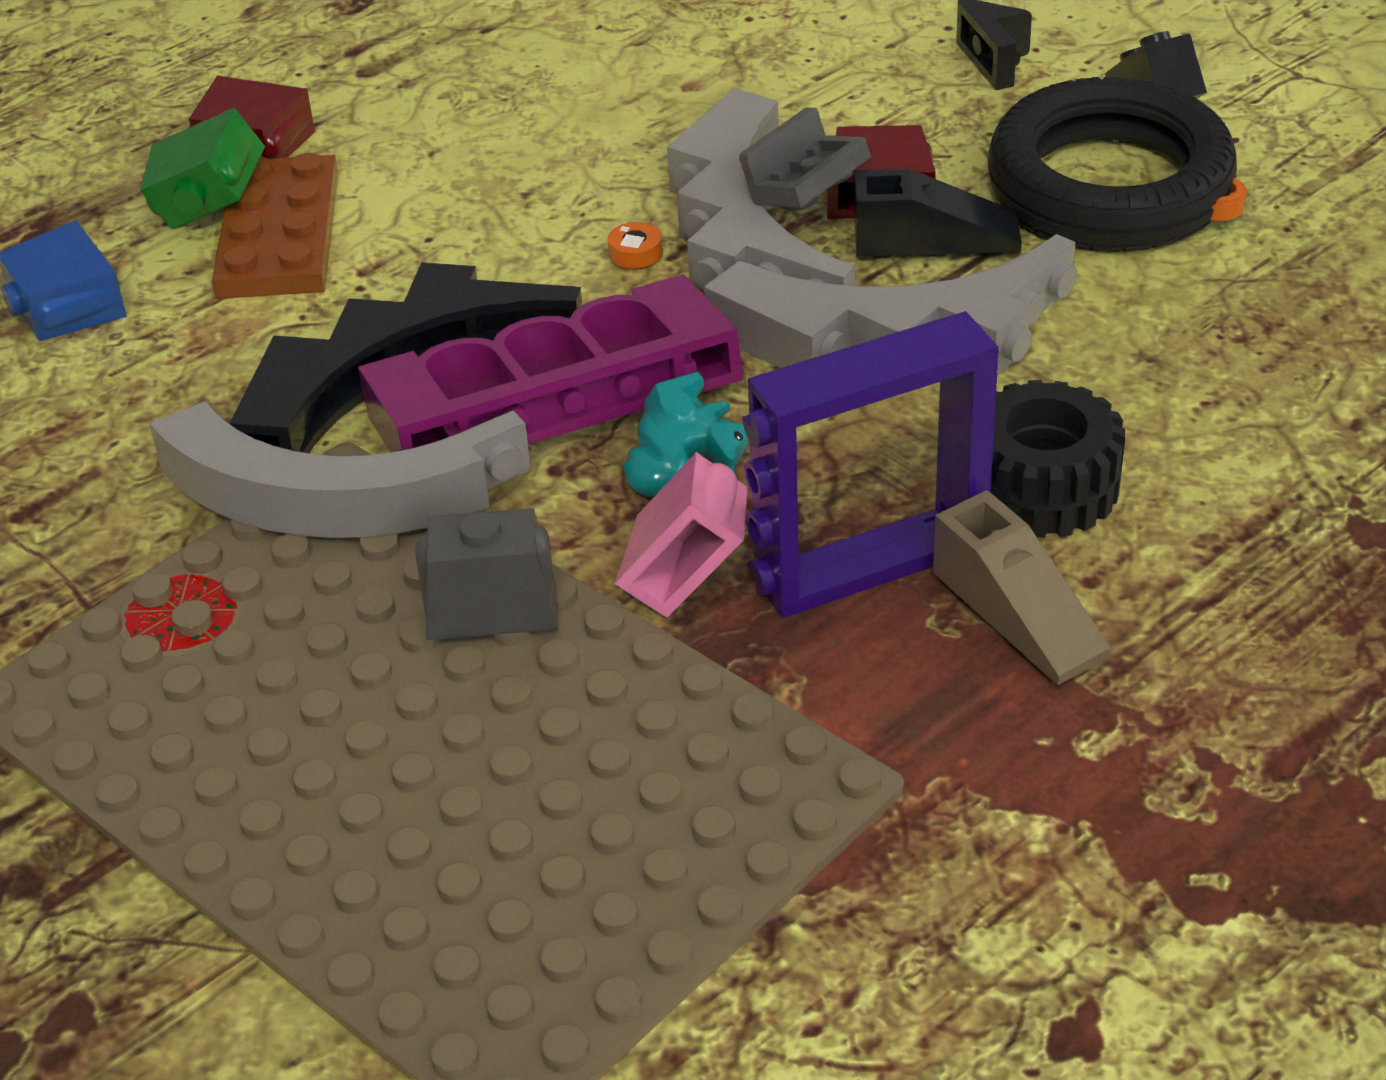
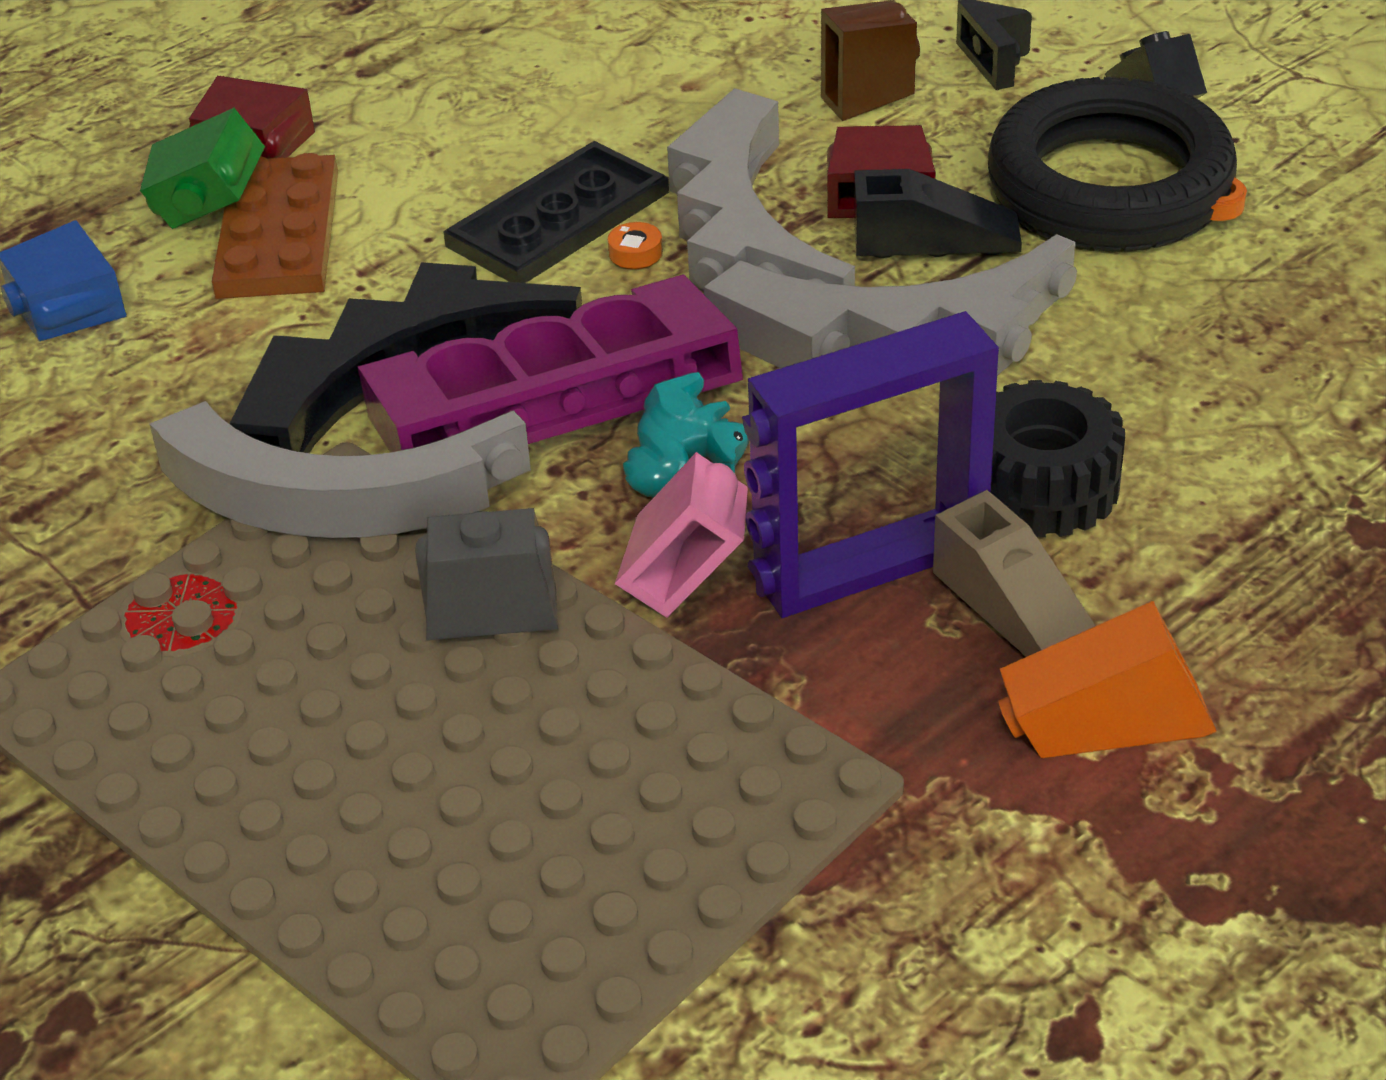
(556, 213): none -> black tile
(800, 162): dark grey bracket -> none
(867, 56): none -> reddish brown torso
(1106, 689): none -> orange slope

